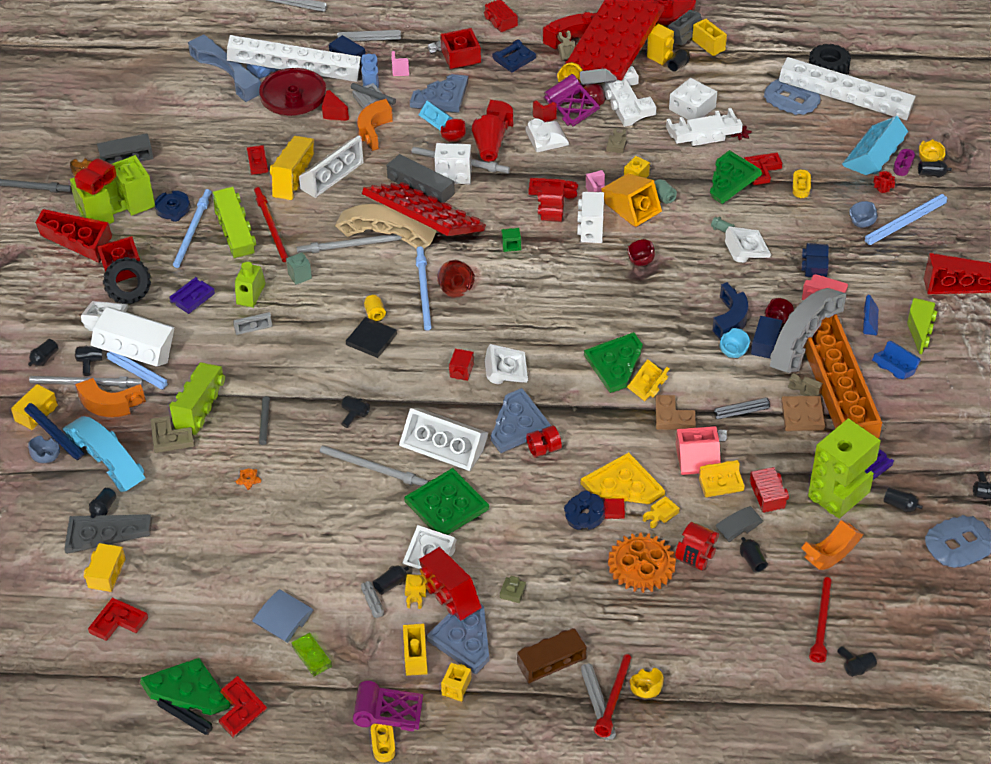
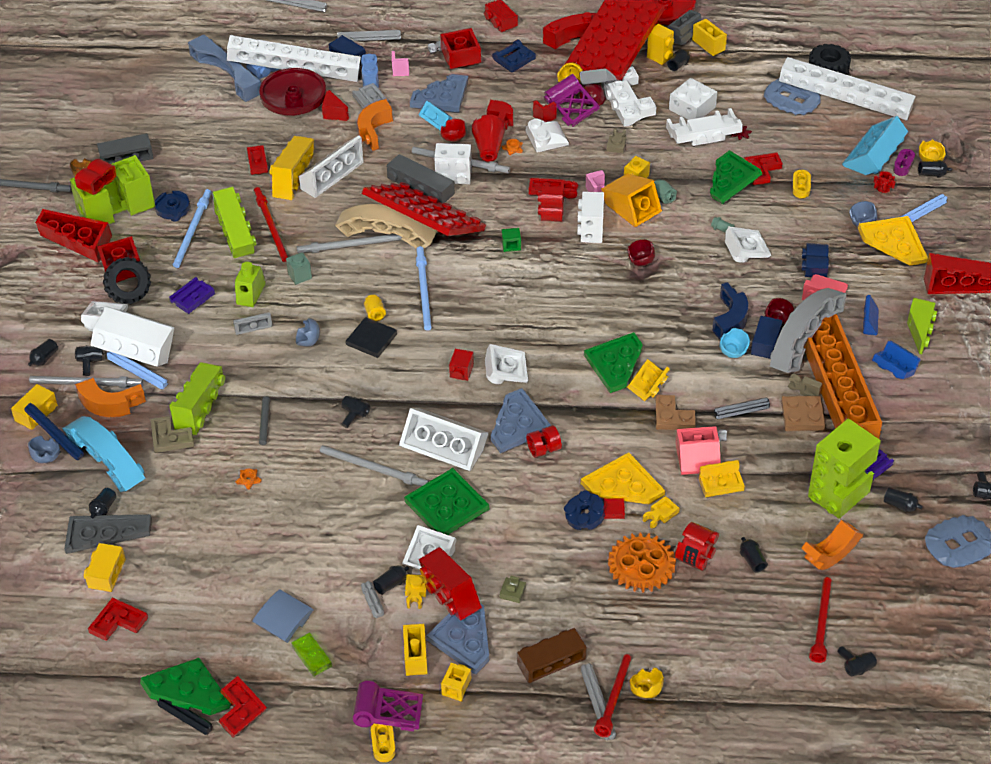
(309, 334): none -> sand blue hair
(372, 93): dark grey bar -> none
(455, 278): clear red cylinder -> none
(513, 146): none -> orange plate
(566, 47): dark tan plate -> none
(738, 522): dark grey slope -> none
(768, 489): brick -> none
(894, 238): none -> yellow plate

